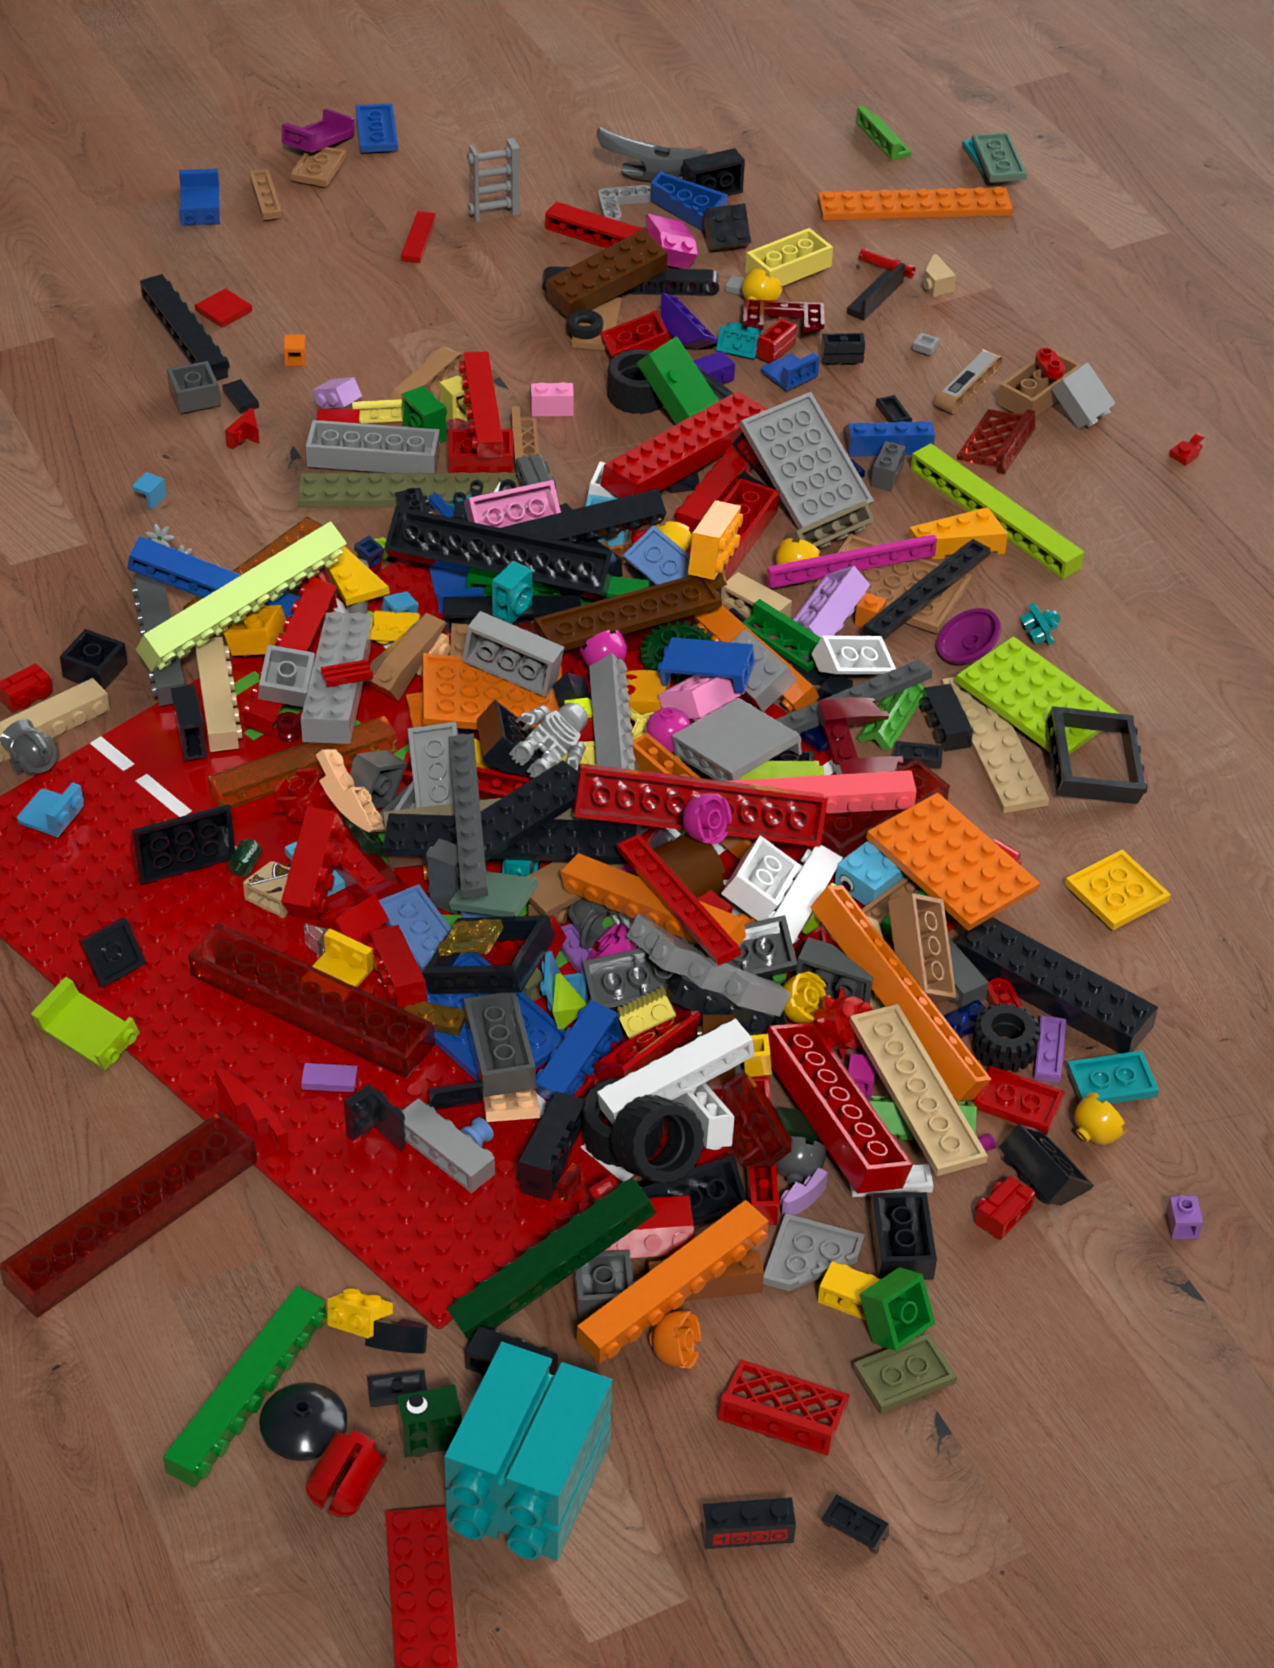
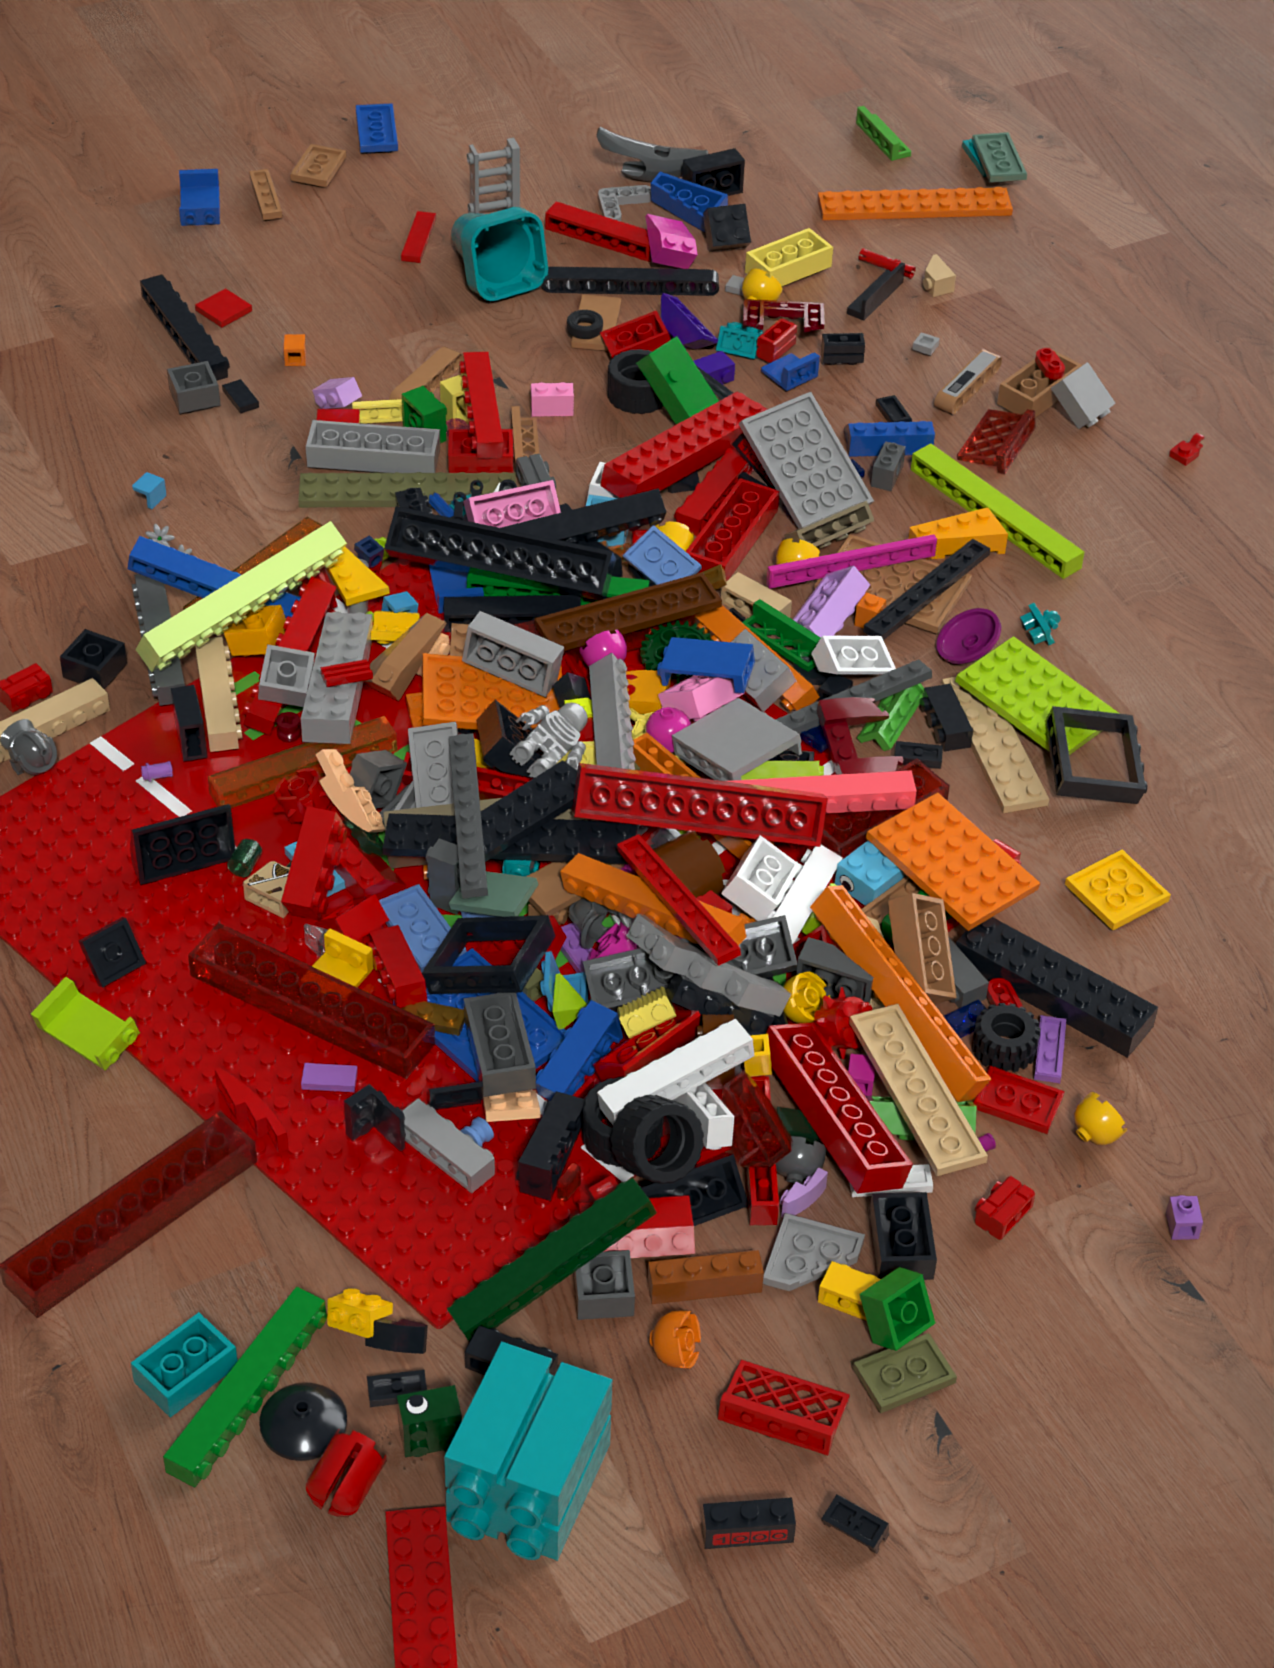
(52, 811): dark azure bracket -> none
(156, 771): none -> medium lavender pin
(184, 1364): none -> teal brick
(243, 428): red slope -> none
(328, 131): magenta panel -> none
(471, 937): clear yellow plate -> none
(501, 252): none -> teal cone
(512, 592): teal brick -> none
(607, 274): reddish brown brick -> none
(672, 1282): orange brick -> none
(707, 818): dark pink cylinder -> none
(715, 540): light orange brick -> none
(1044, 1165): black slope -> none
(1114, 1077): teal plate -> none

